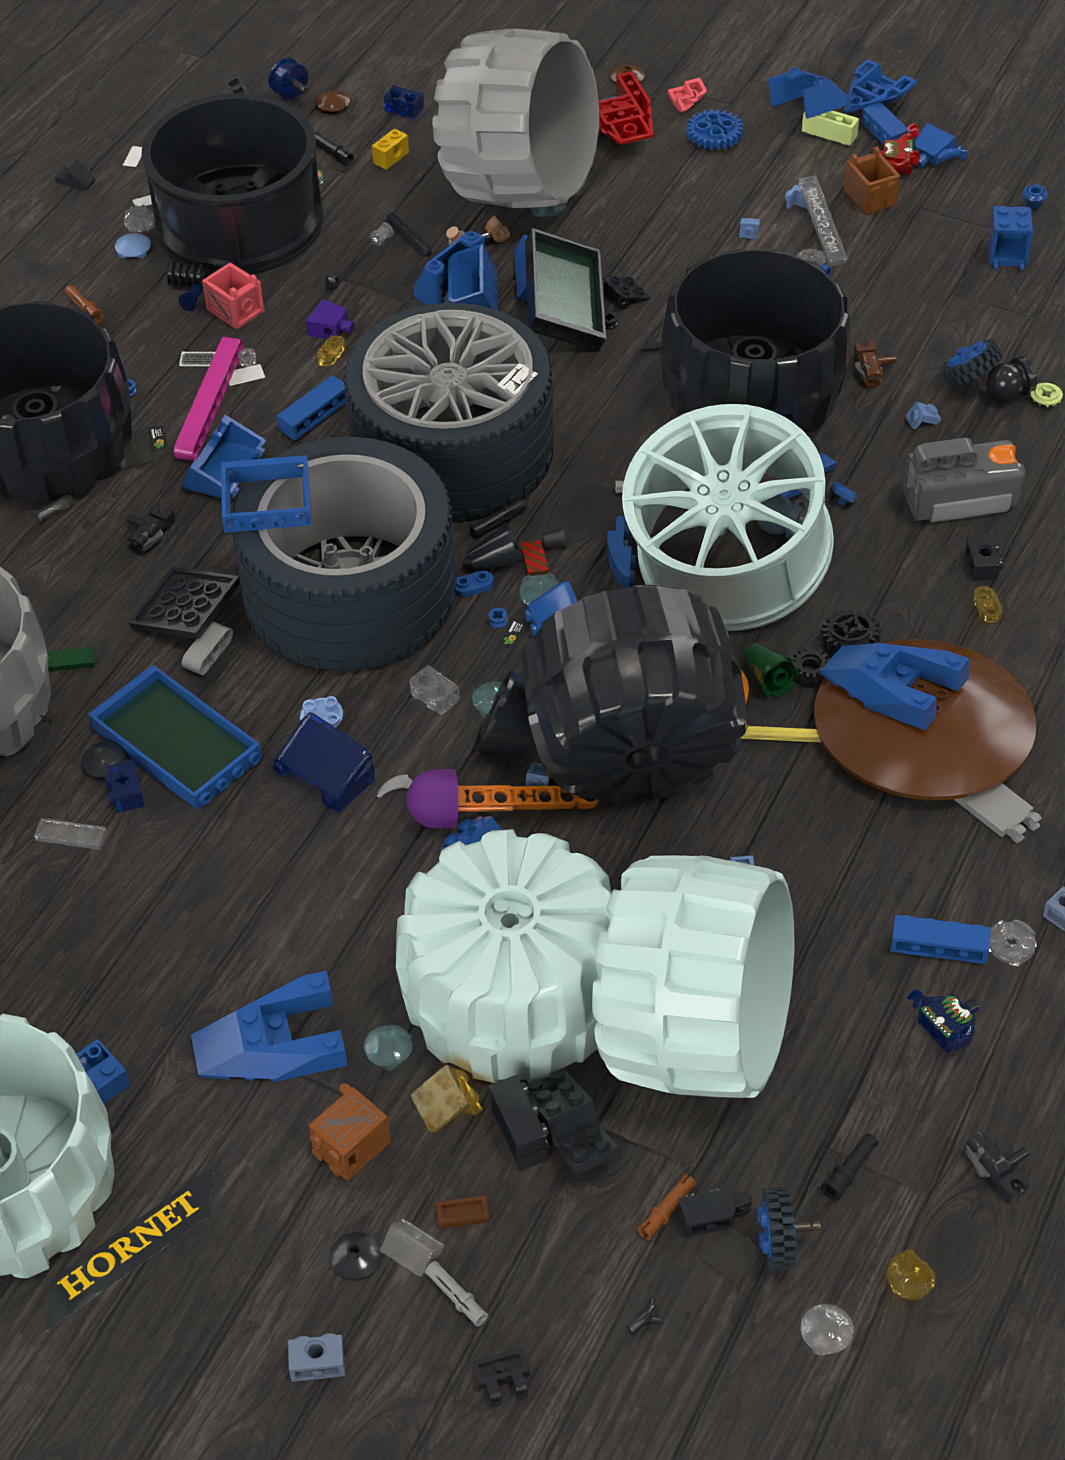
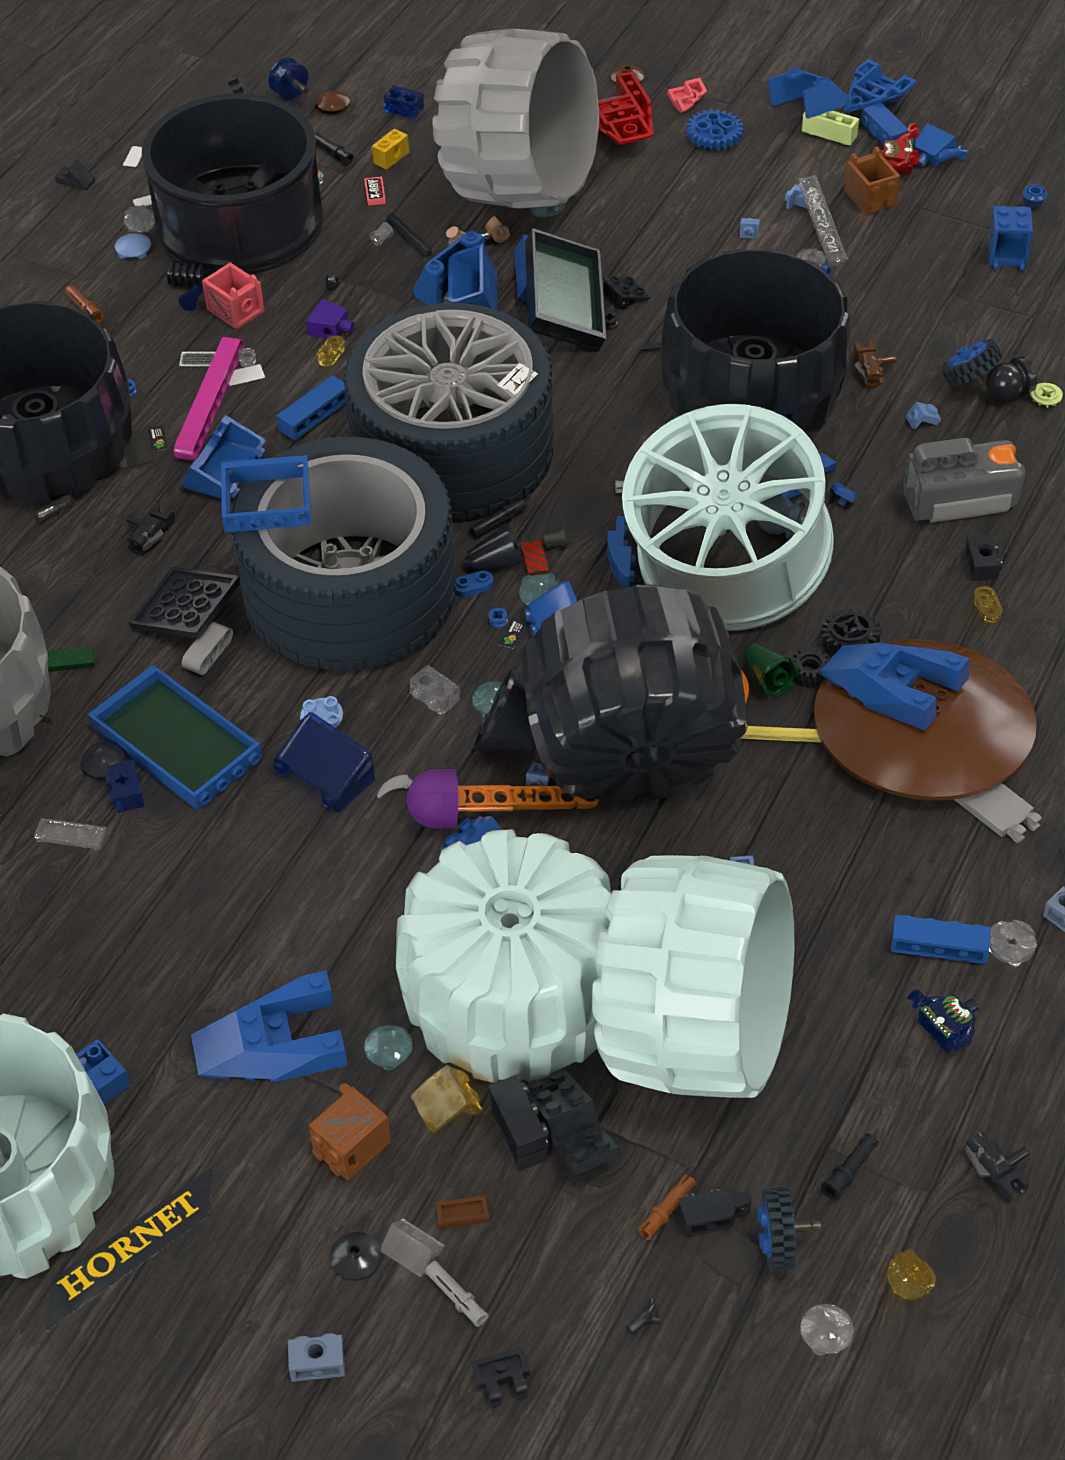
(375, 191): none -> tile

